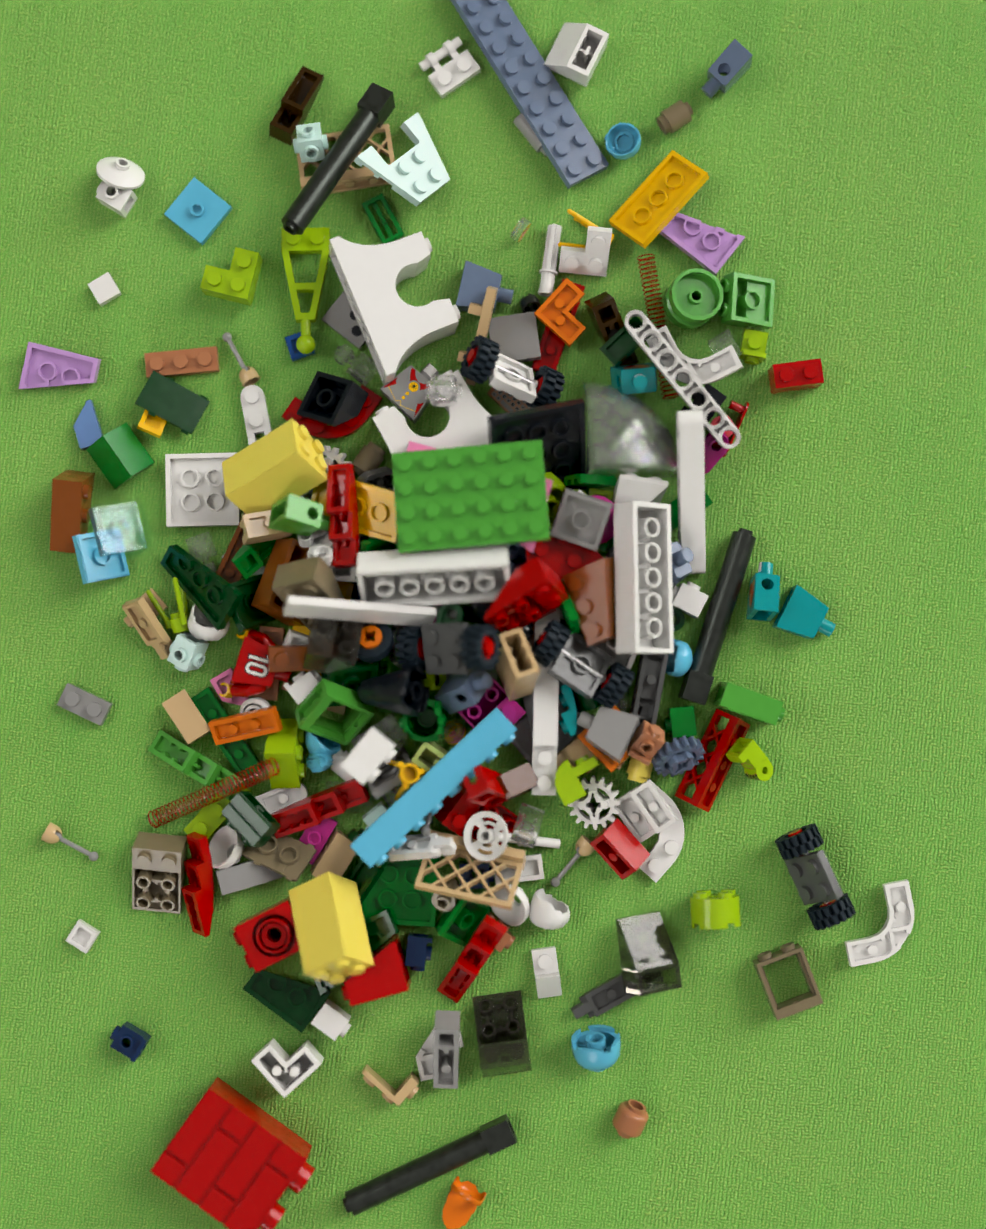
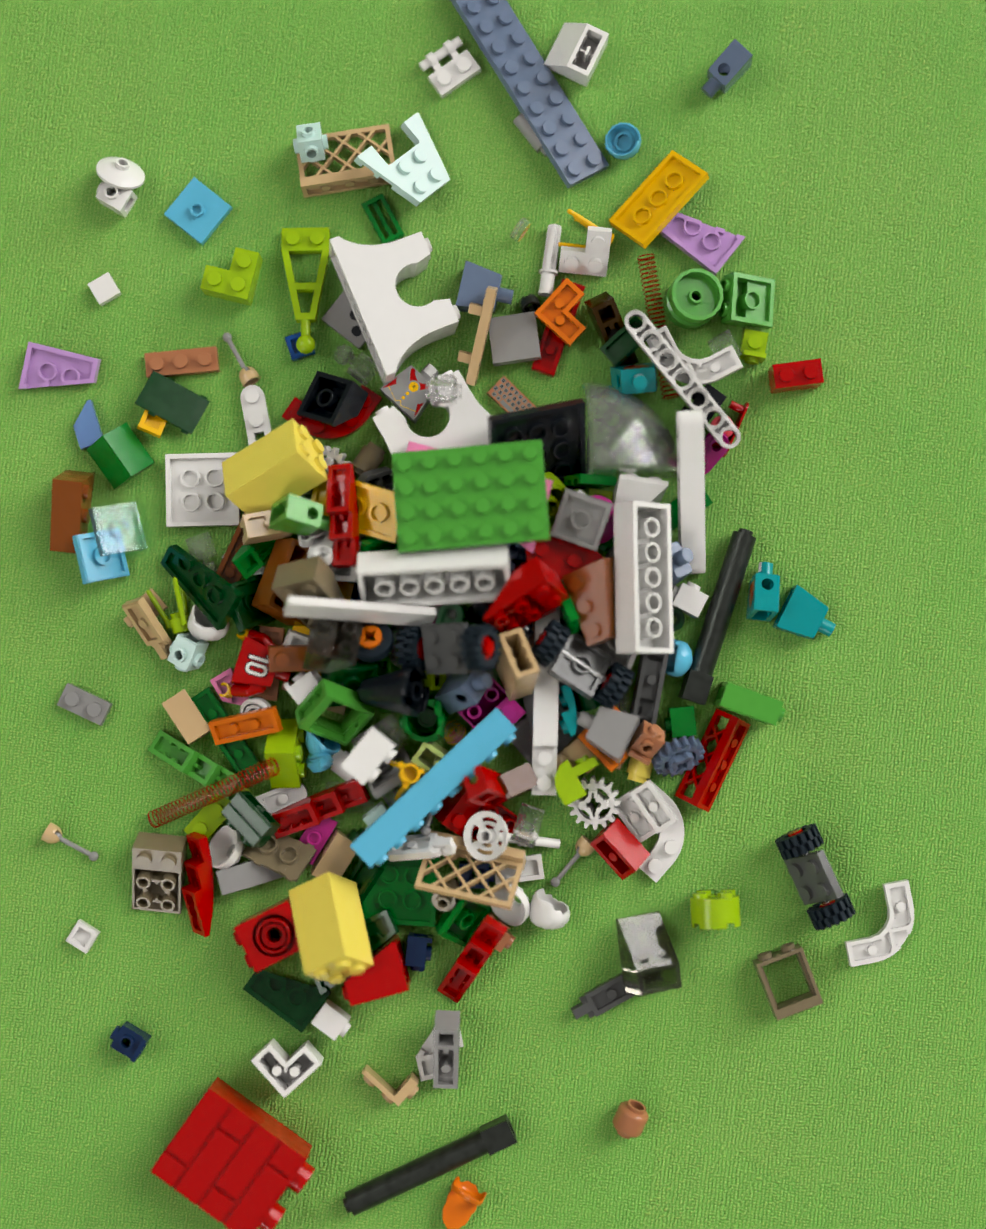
(296, 105): dark brown slope -> none
(372, 112): pearl dark grey brick -> none
(501, 1033): clear smoke slope -> none
(509, 375): plate -> none
(546, 972): white slope -> none
(596, 1048): medium azure cylinder -> none
(674, 117): dark tan brick -> none
(752, 758): lime leg -> none

